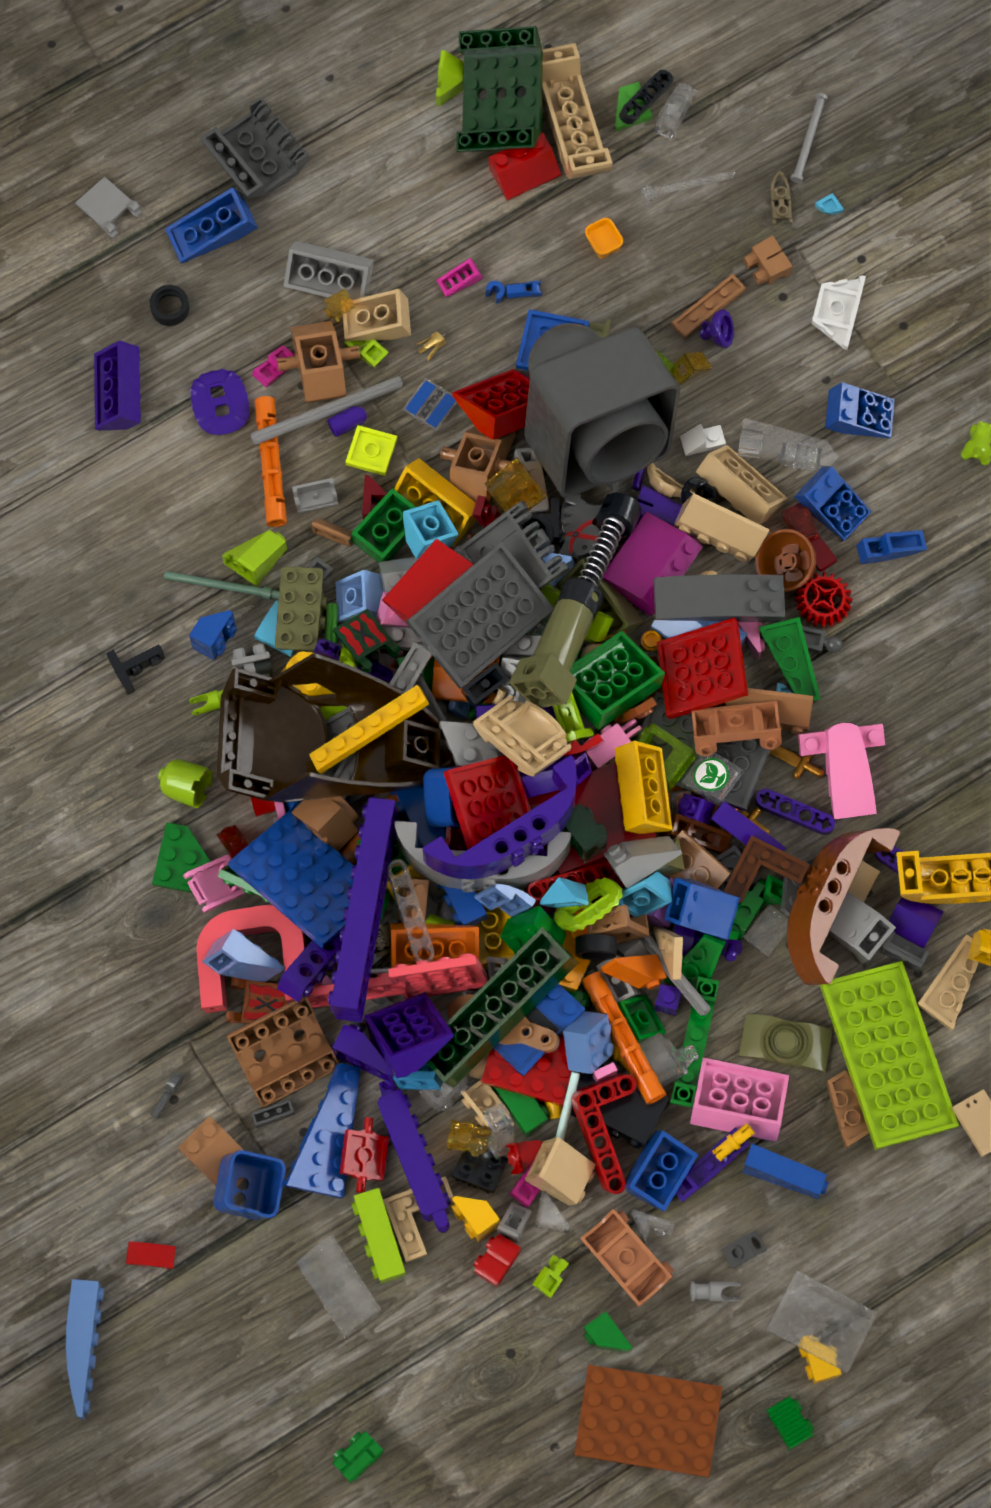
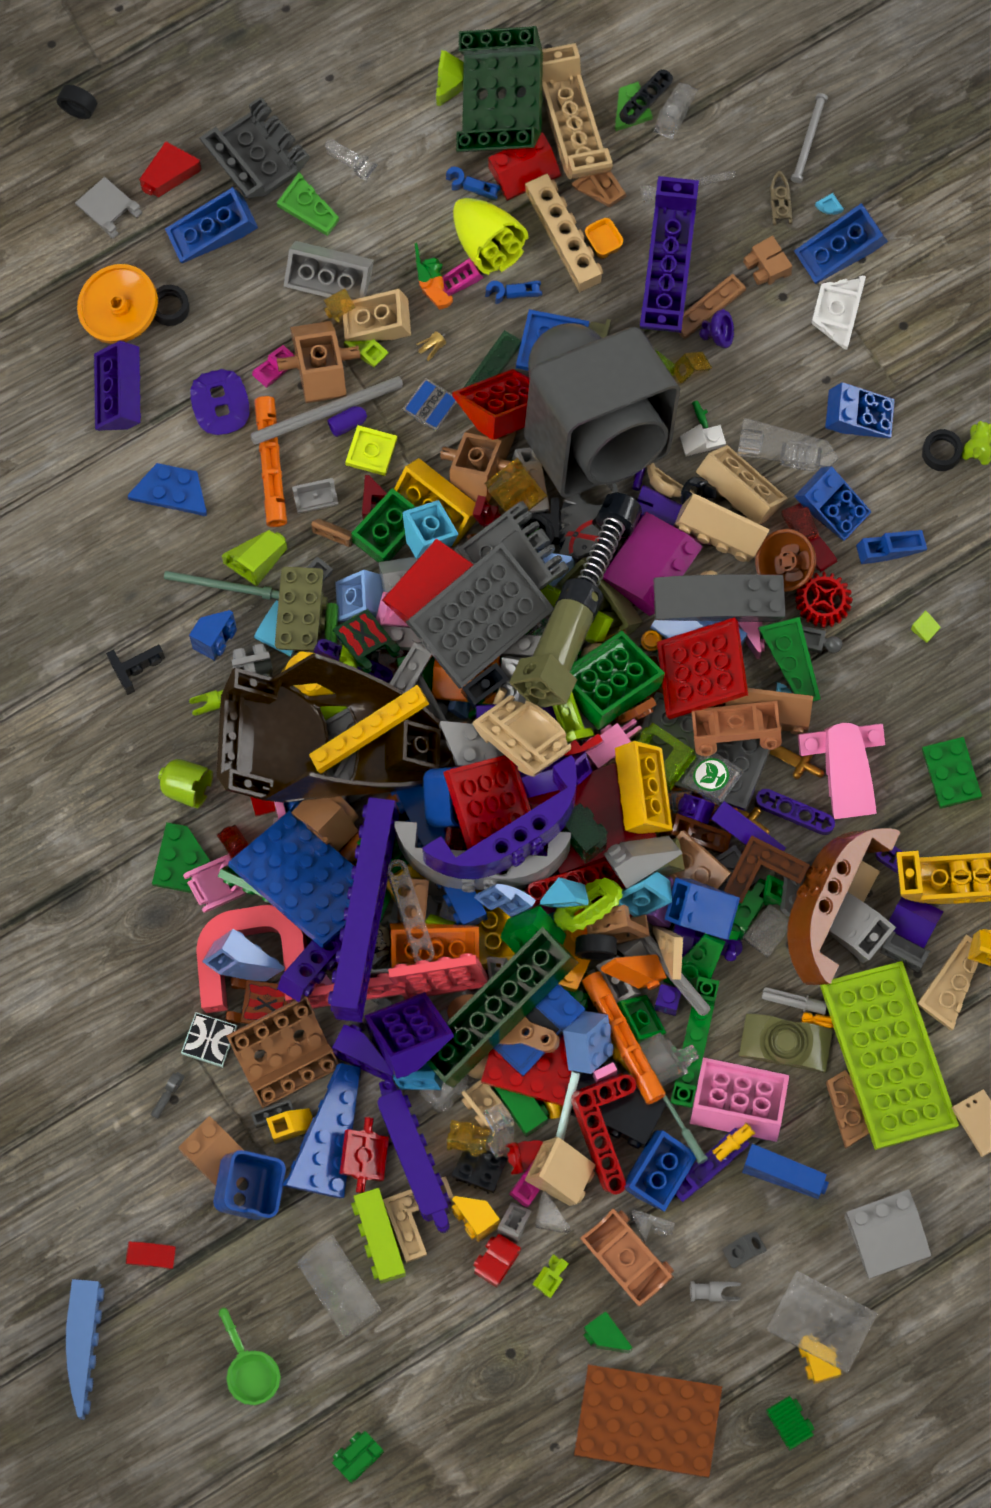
(76, 101): none -> black tyre
(117, 303): none -> light orange dish
(168, 170): none -> red slope
(171, 489): none -> blue wing
(208, 1040): none -> tile
(252, 1374): none -> bright green piece
(289, 1124): none -> yellow slope
(305, 204): none -> bright green wing
(359, 164): none -> clear piece
(432, 281): none -> animal
(471, 184): none -> blue piece
(478, 224): none -> neon yellow cylinder
(496, 358): none -> clear green plate
(582, 277): none -> tan brick
(601, 187): none -> medium nougat wing
(669, 254): none -> dark purple slope
(700, 413): none -> green helmet
(701, 1158): none -> sand green piece
(794, 1000): none -> light grey axle
(821, 1020): none -> light orange axle
(841, 244): none -> blue slope
(888, 1234): none -> light grey slope
(925, 627): none -> lime slope
(949, 436): none -> black tyre
(951, 772): none -> green plate

